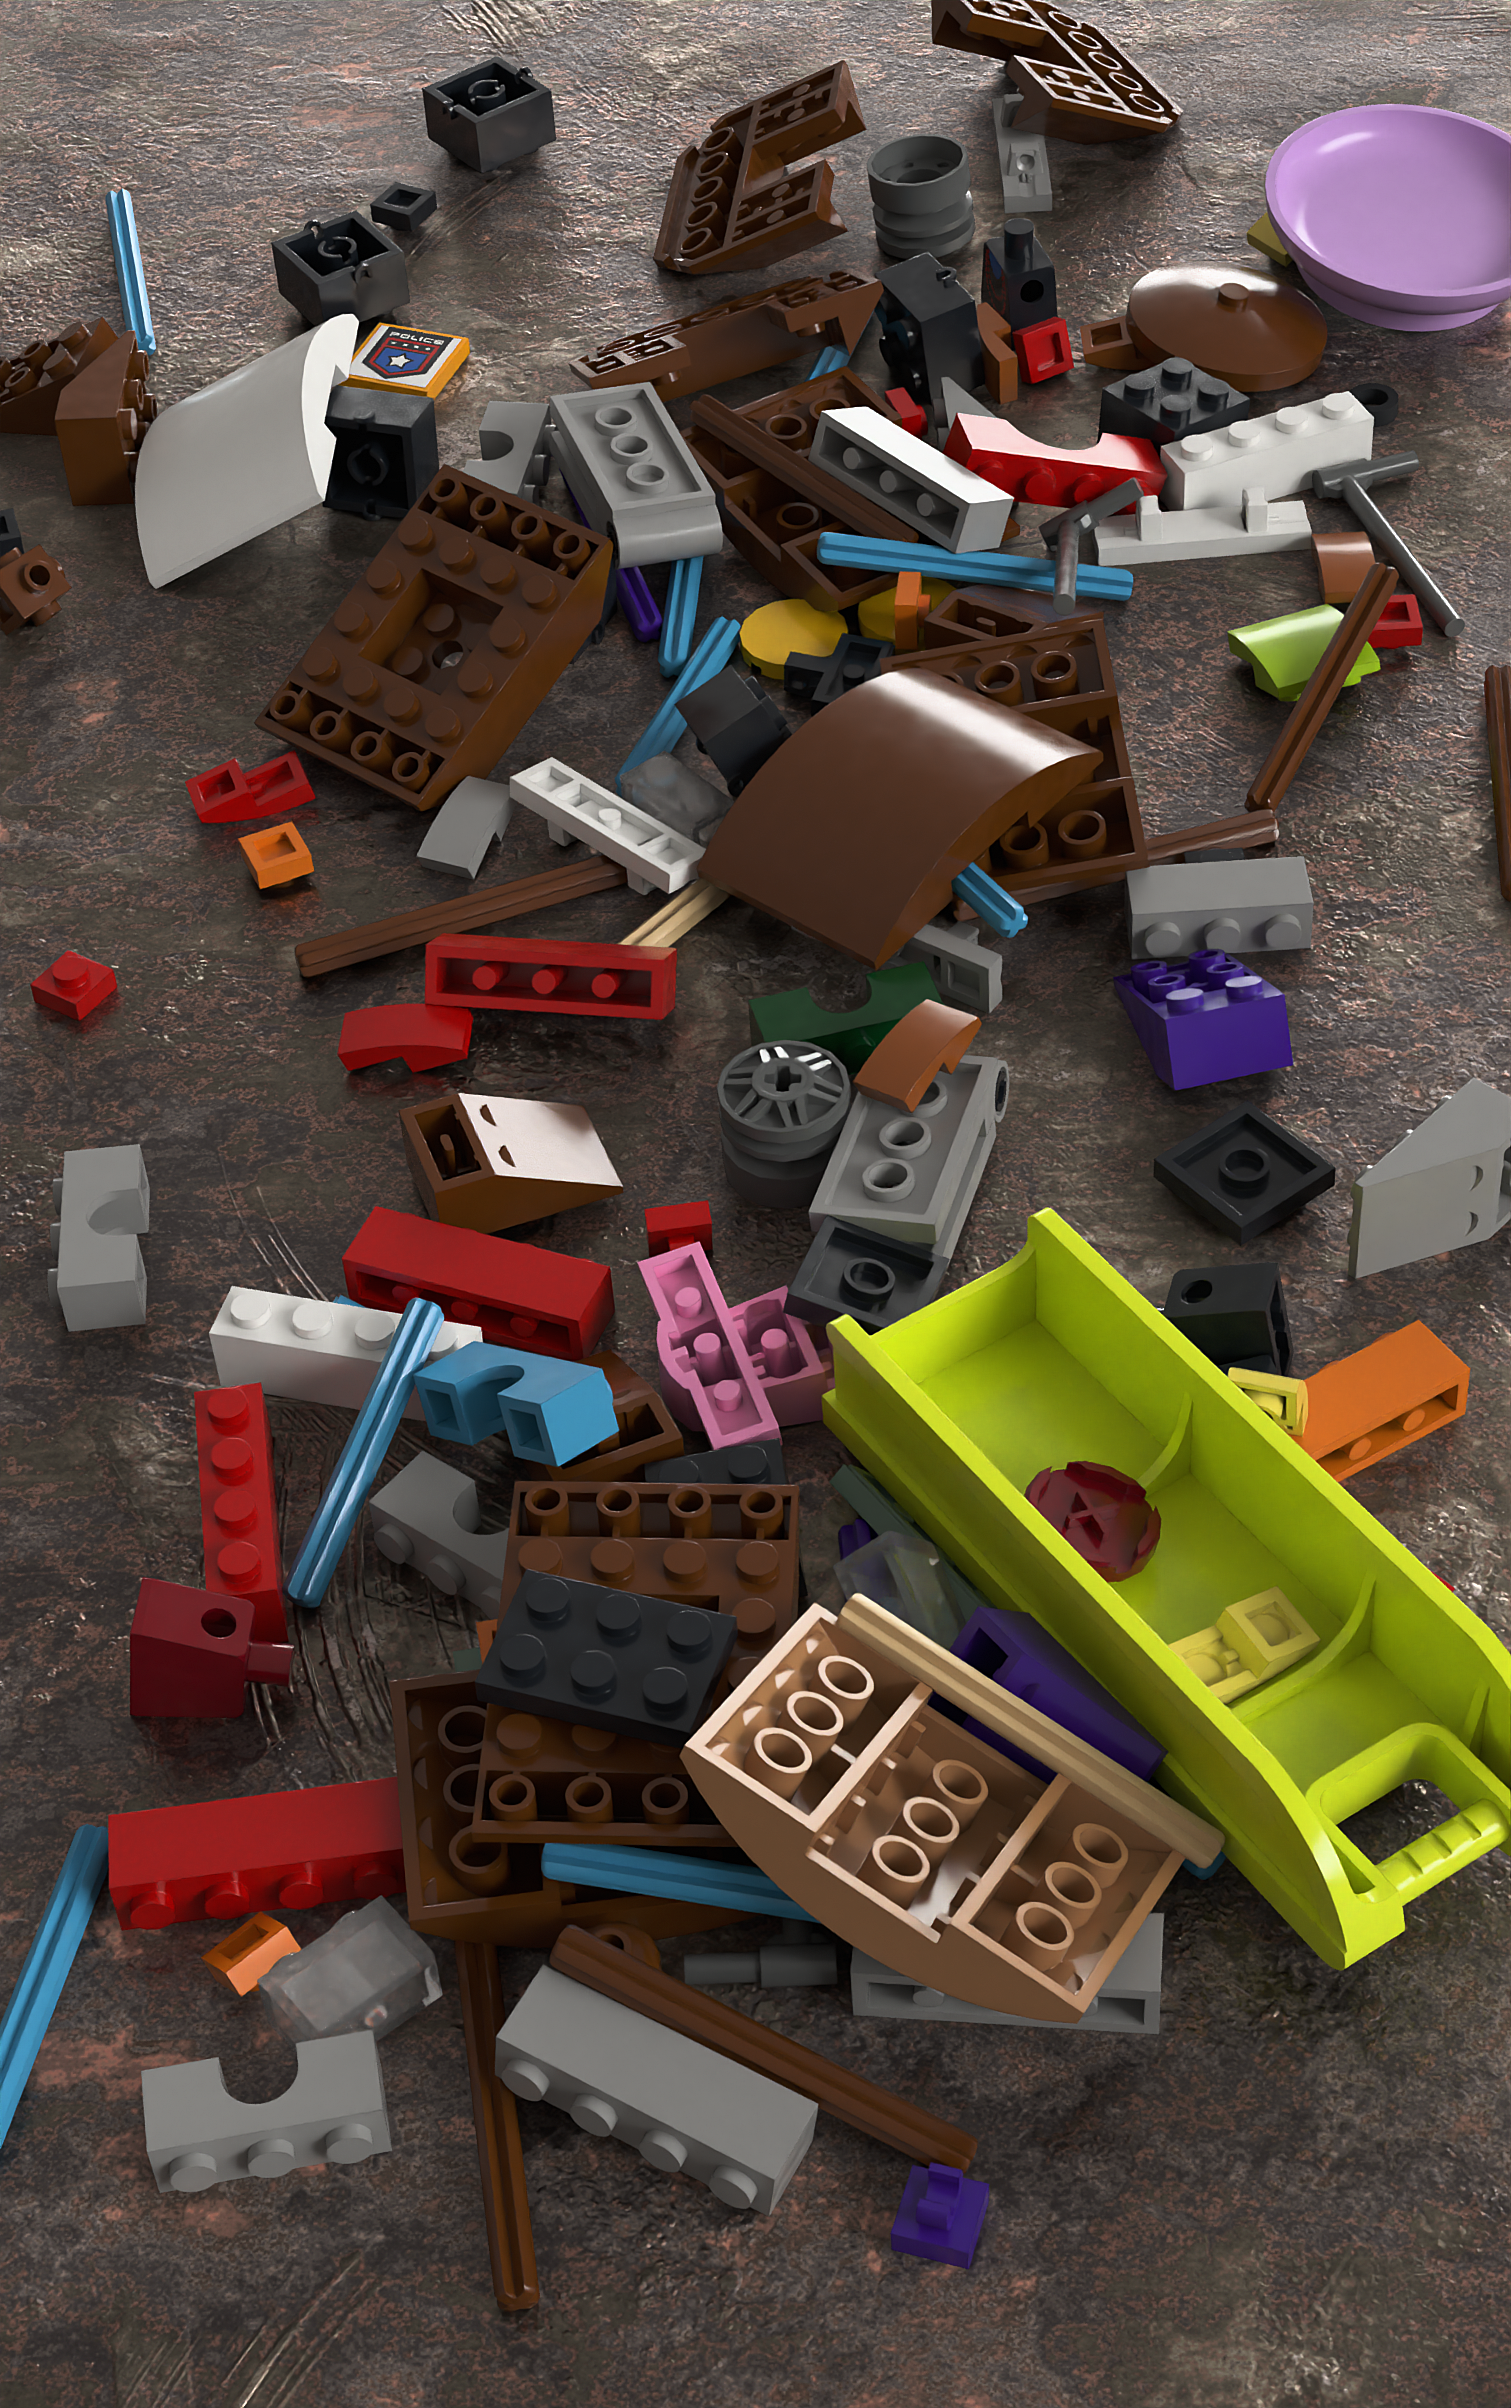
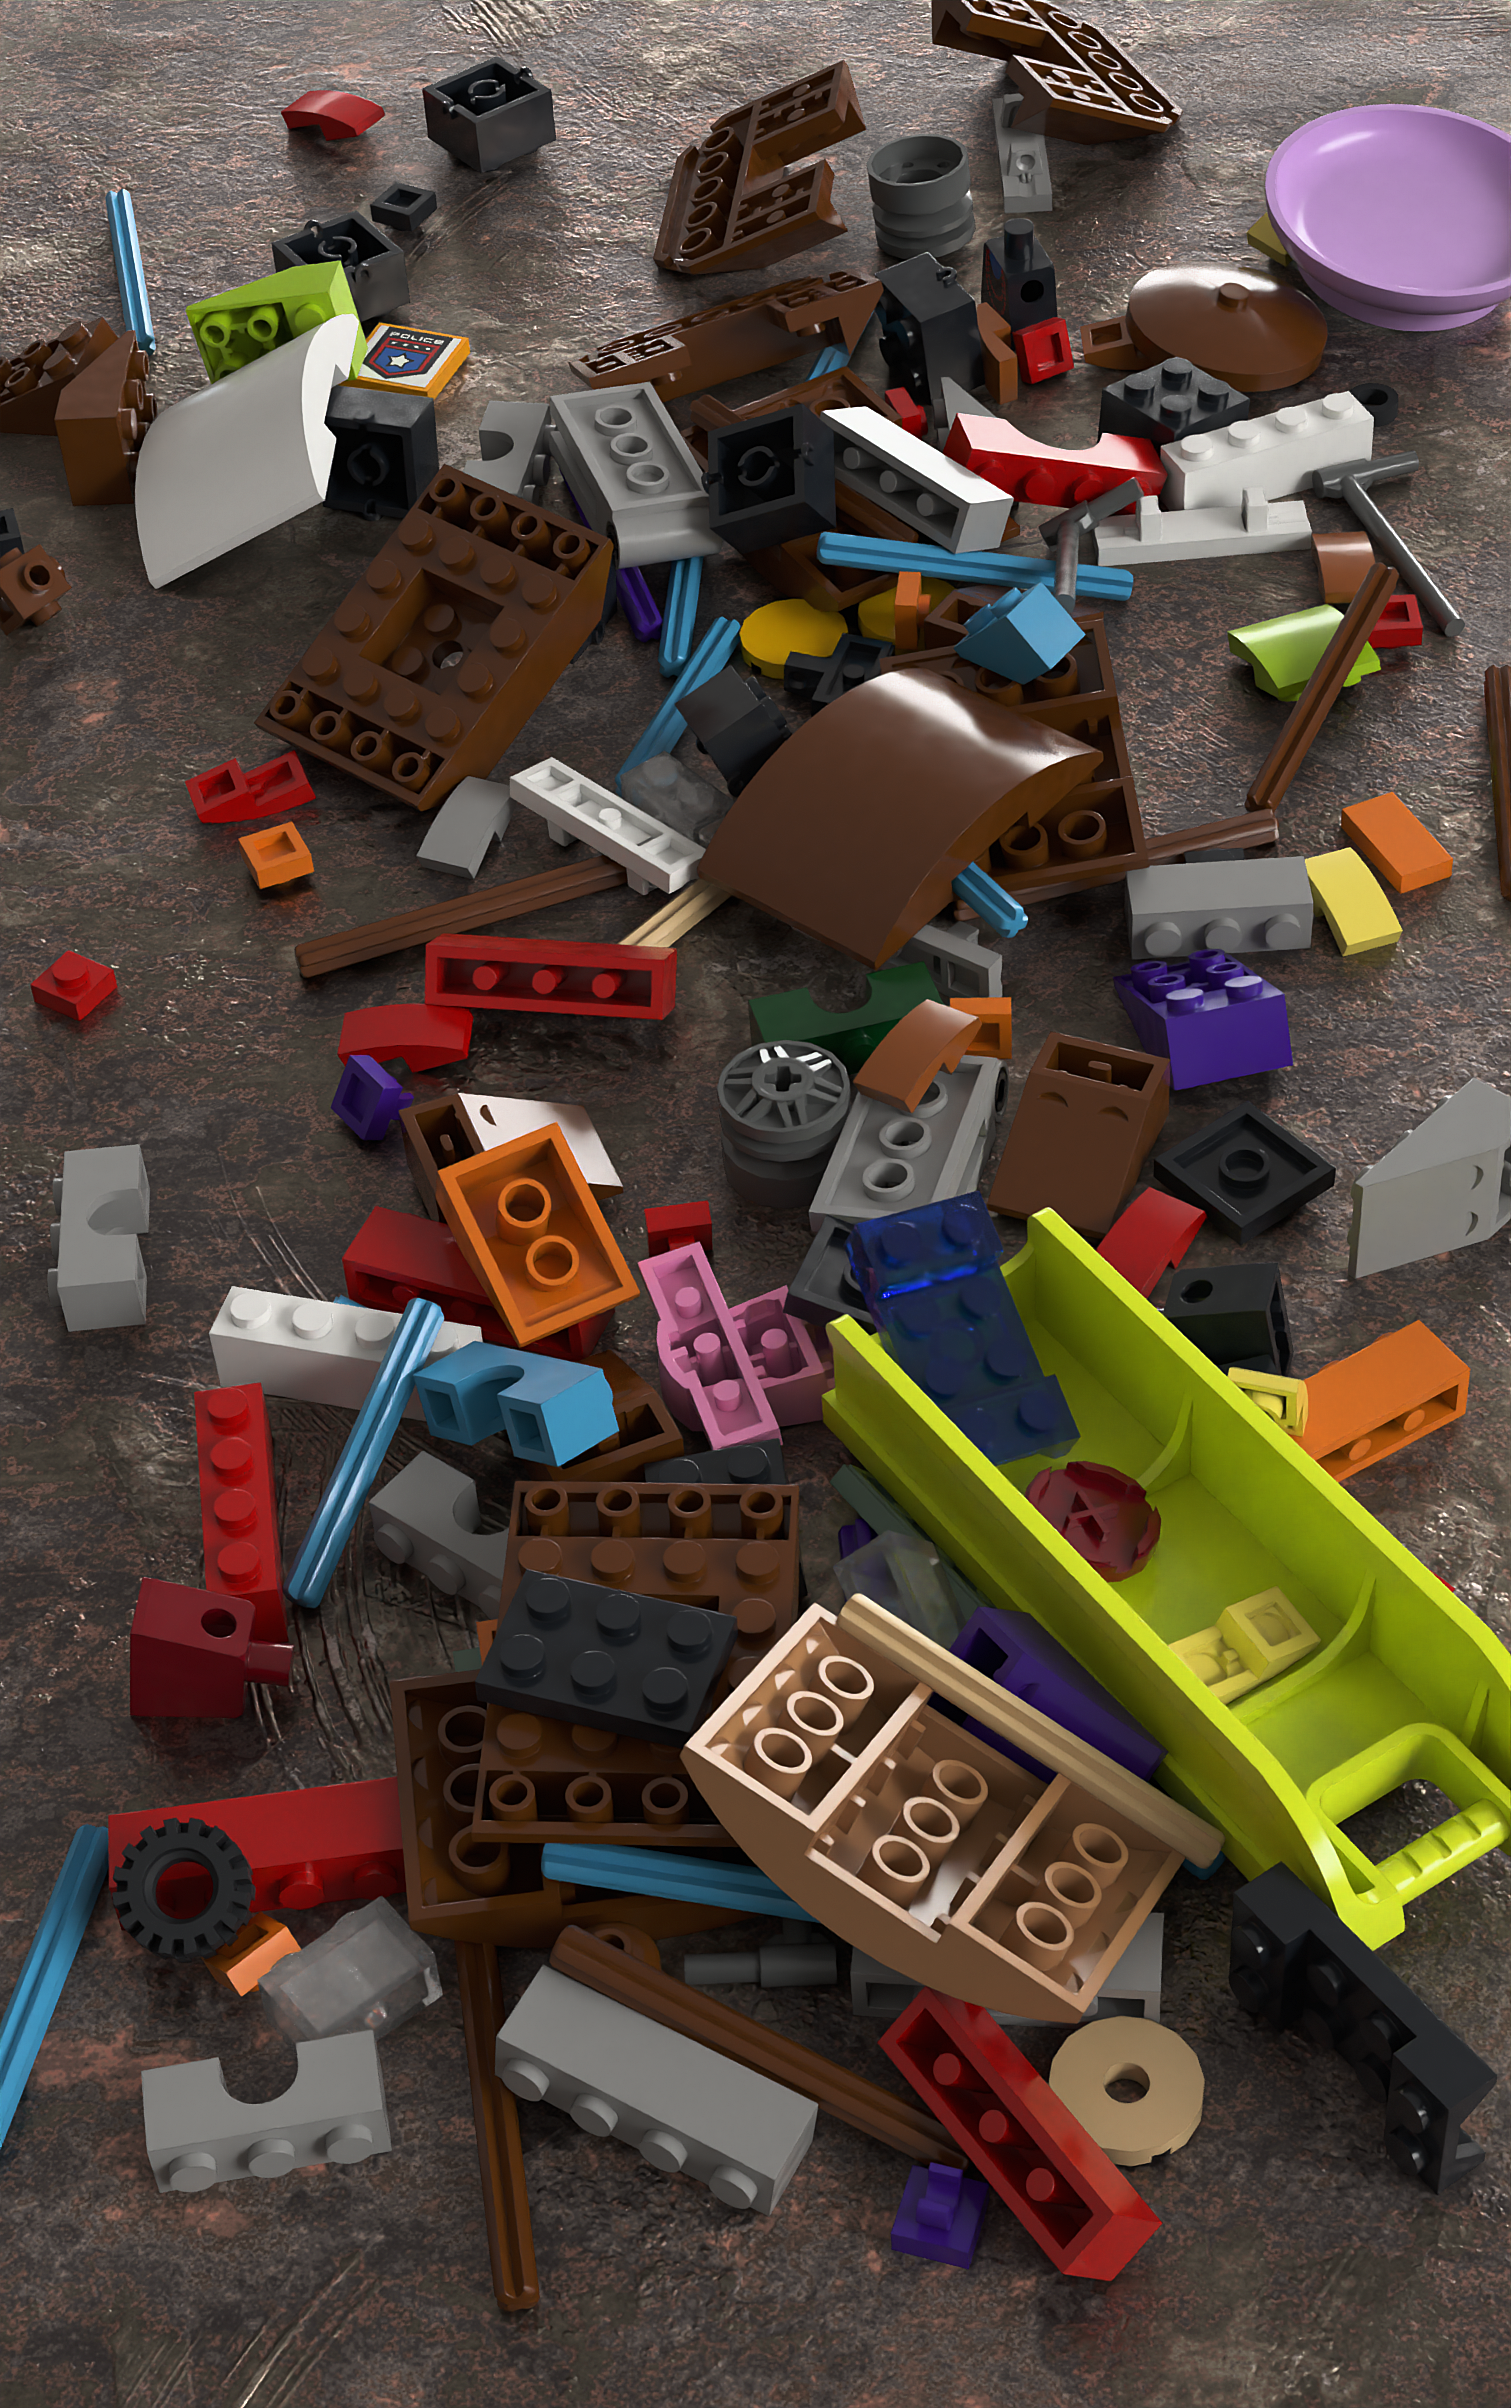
(151, 1858): none -> black tyre
(269, 313): none -> lime slope
(336, 112): none -> red slope
(368, 1098): none -> dark purple tile
(534, 1235): none -> orange slope
(771, 479): none -> black brick
(956, 1327): none -> clear blue piece
(995, 1033): none -> orange plate
(1020, 634): none -> dark azure slope
(1020, 2135): none -> red brick
(1081, 1133): none -> reddish brown slope
(1138, 2052): none -> tan tile
(1150, 1237): none -> red slope
(1304, 1961): none -> black piece
(1351, 902): none -> light yellow slope
(1396, 842): none -> orange tile

